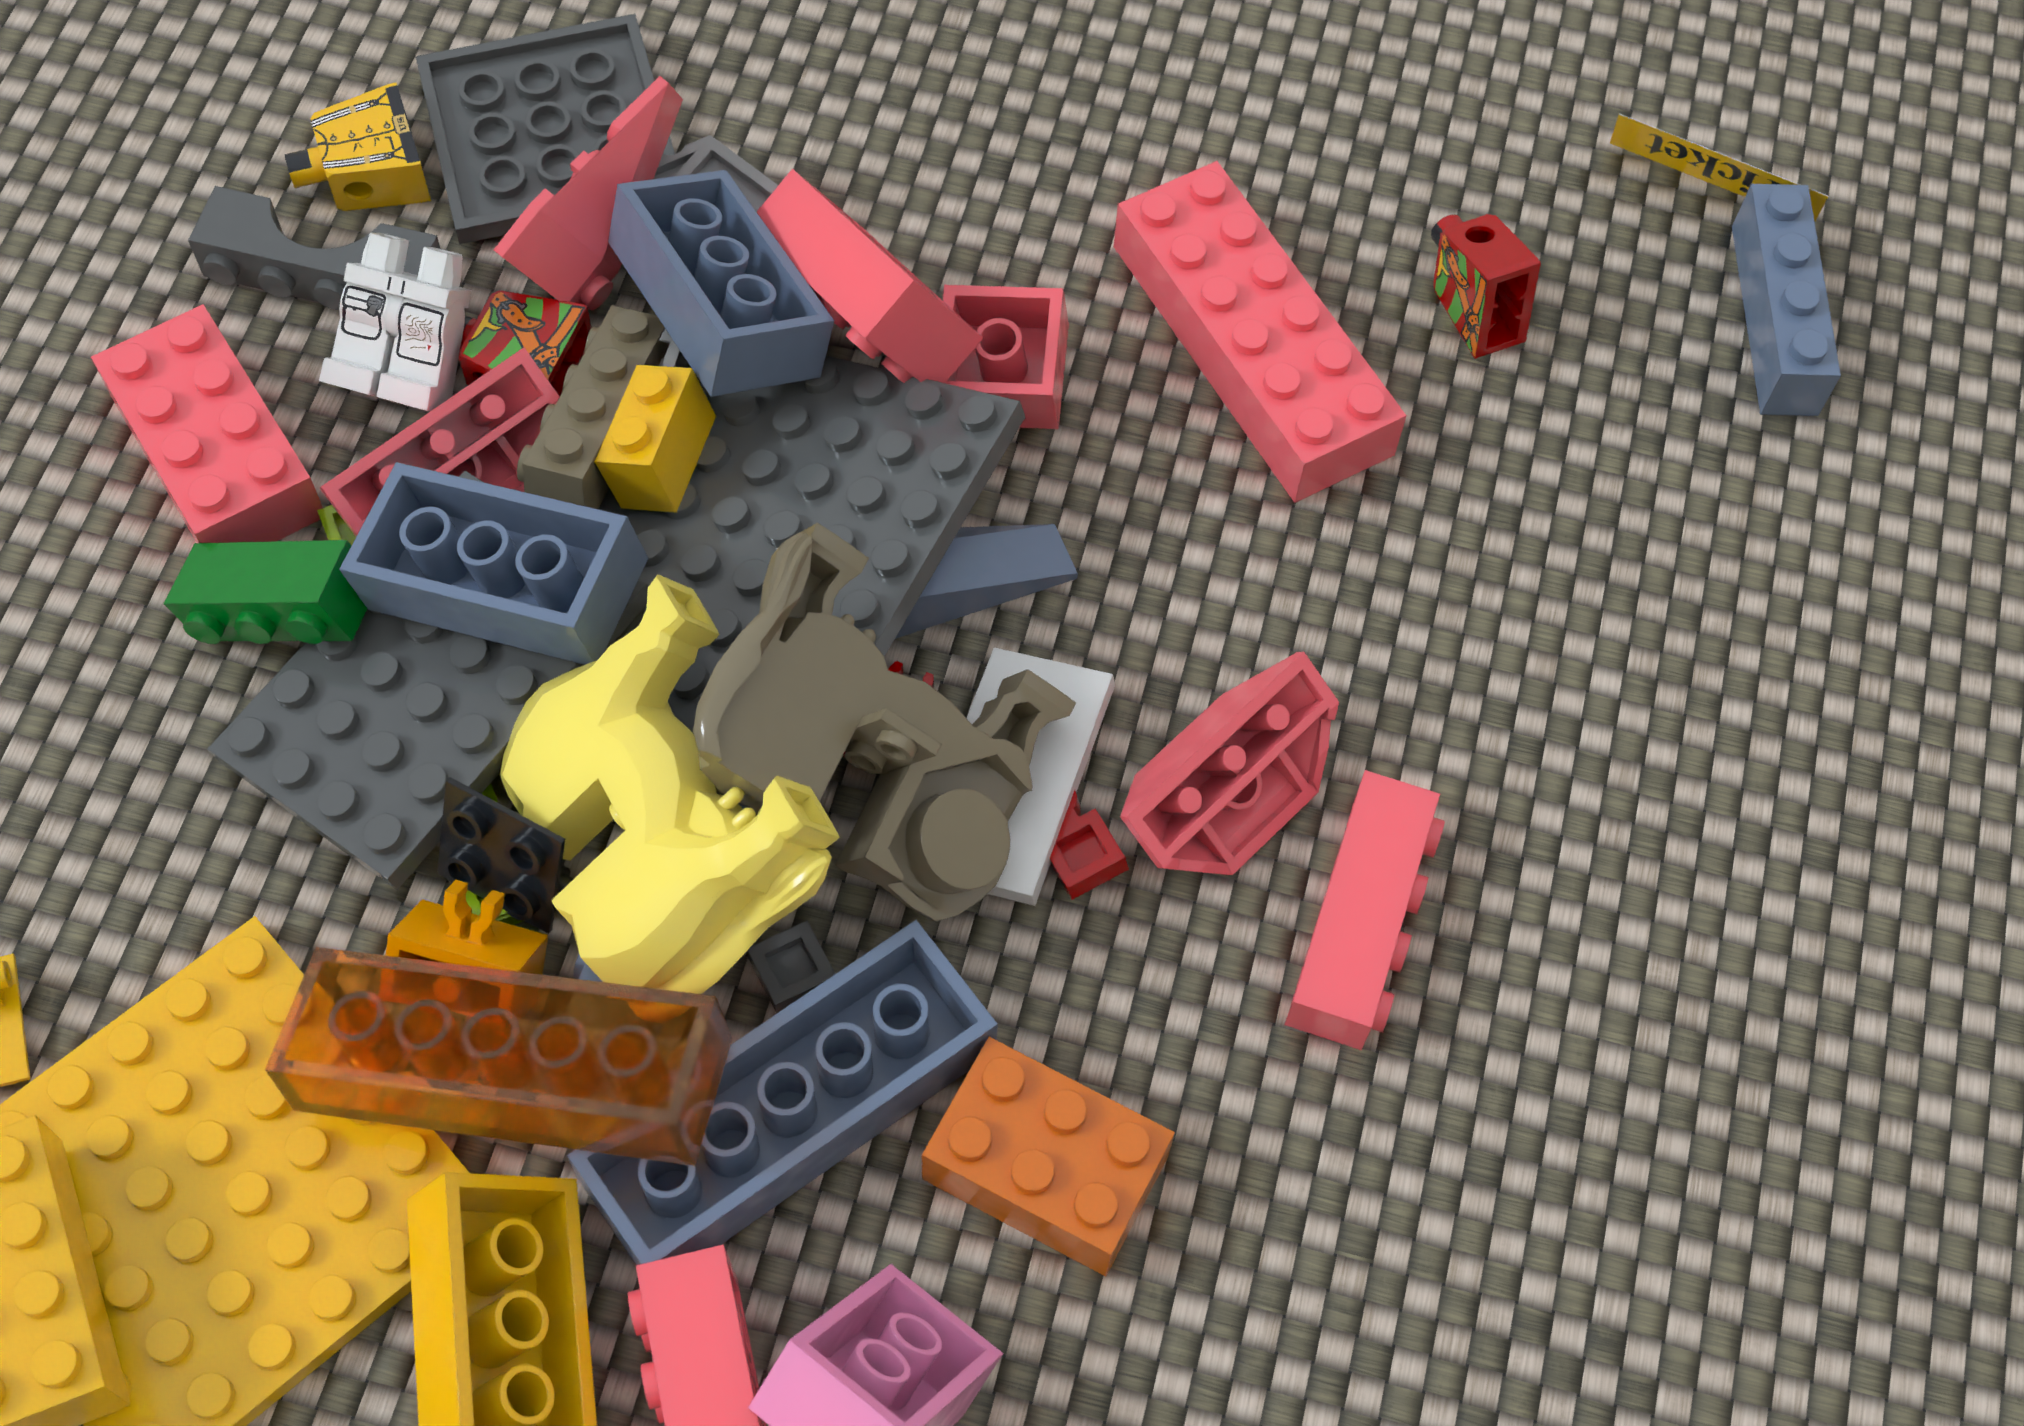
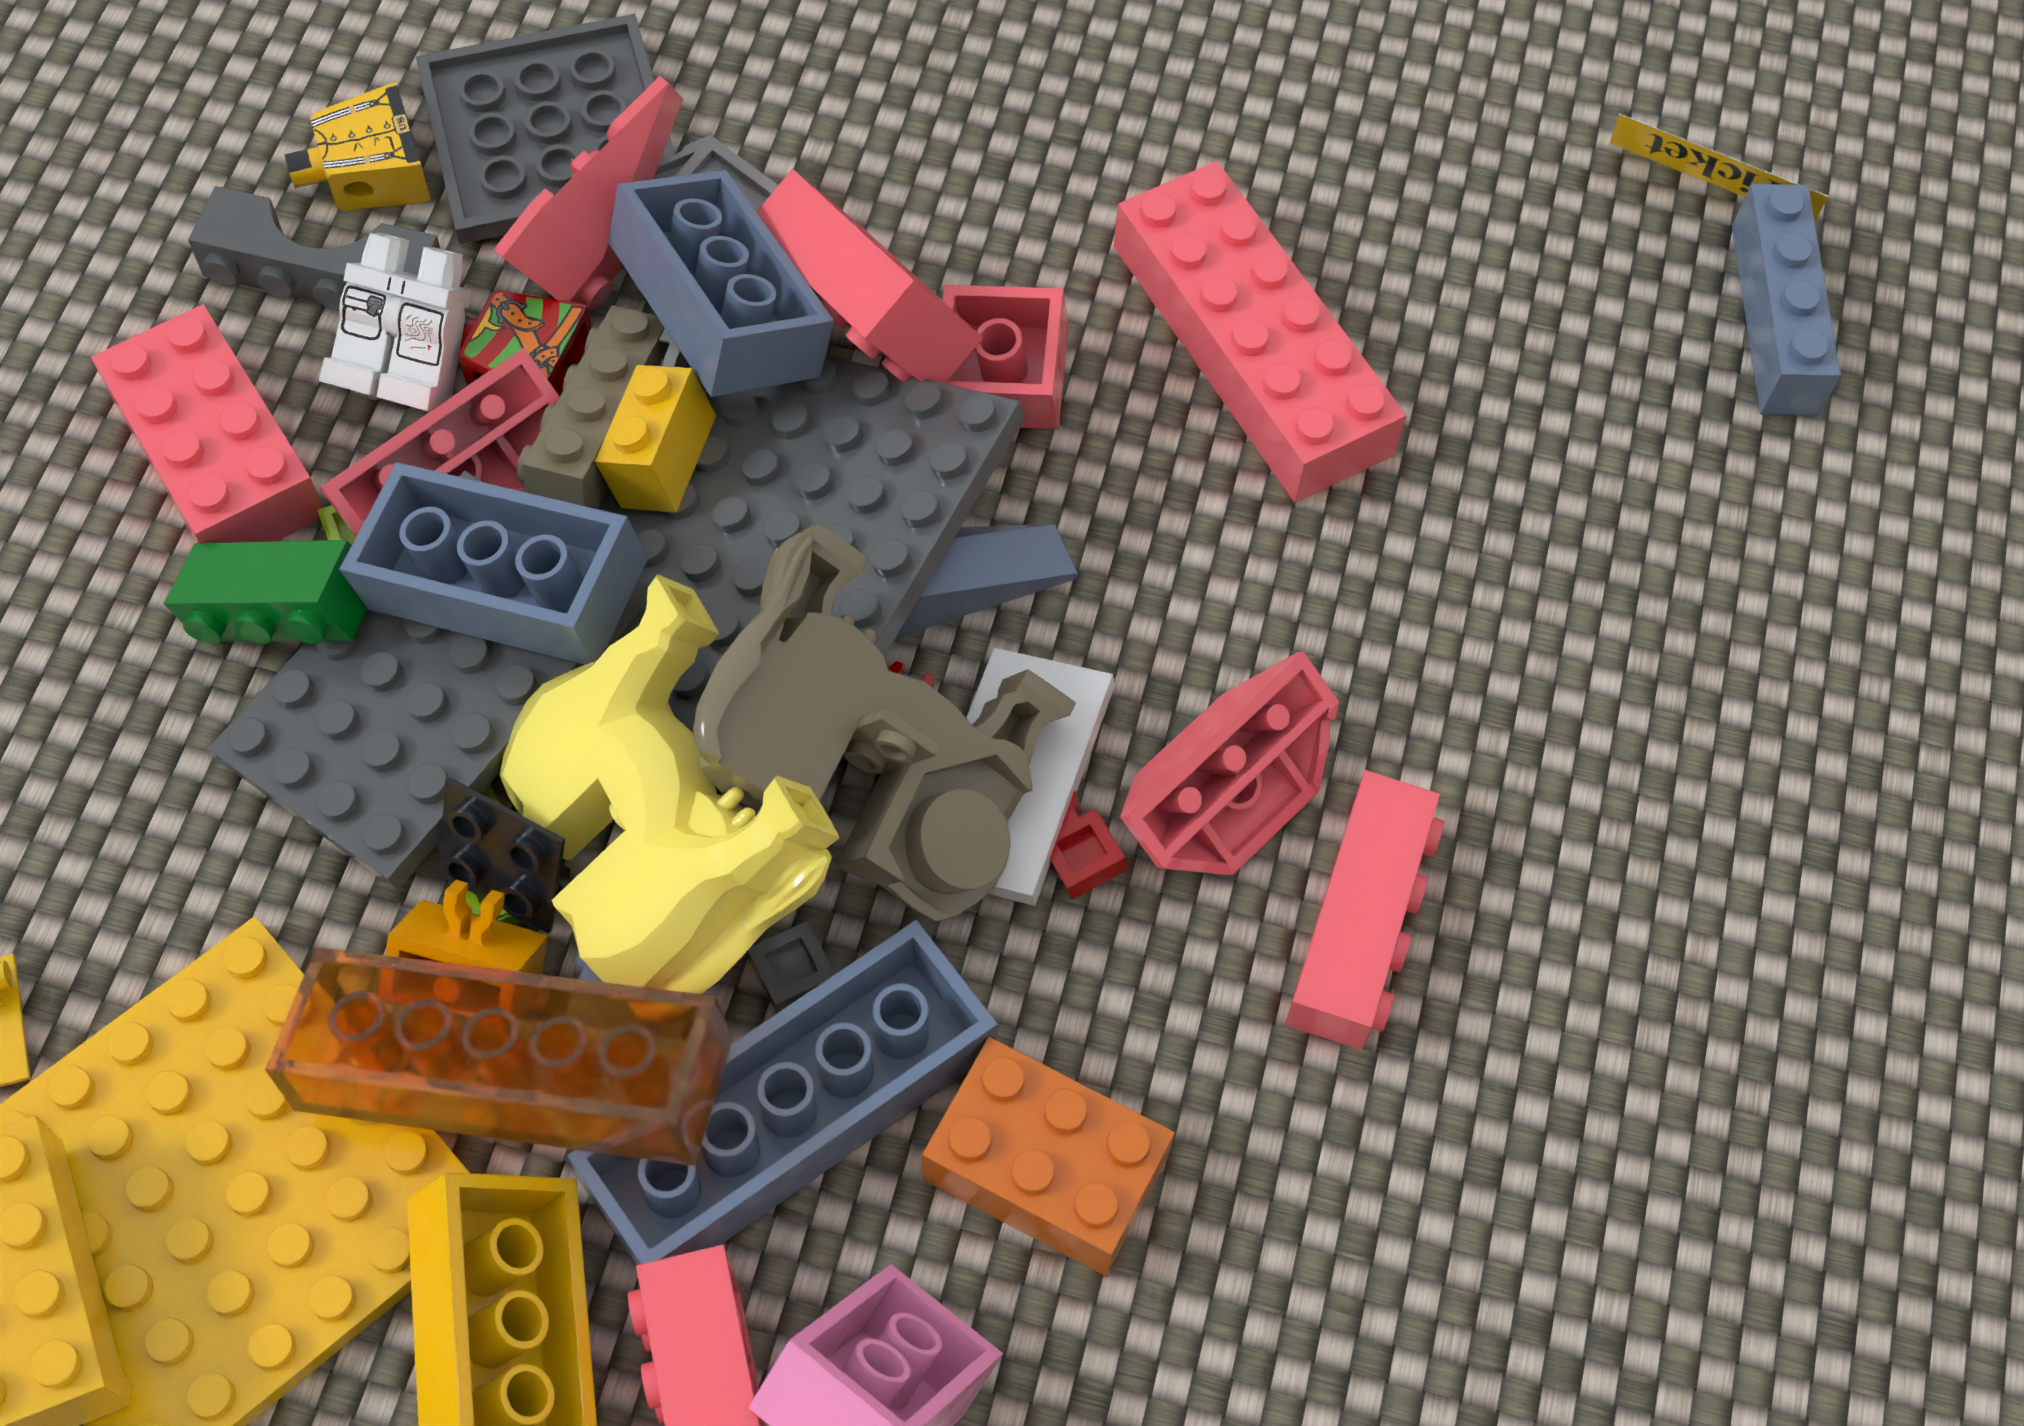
(1485, 281): red torso -> none

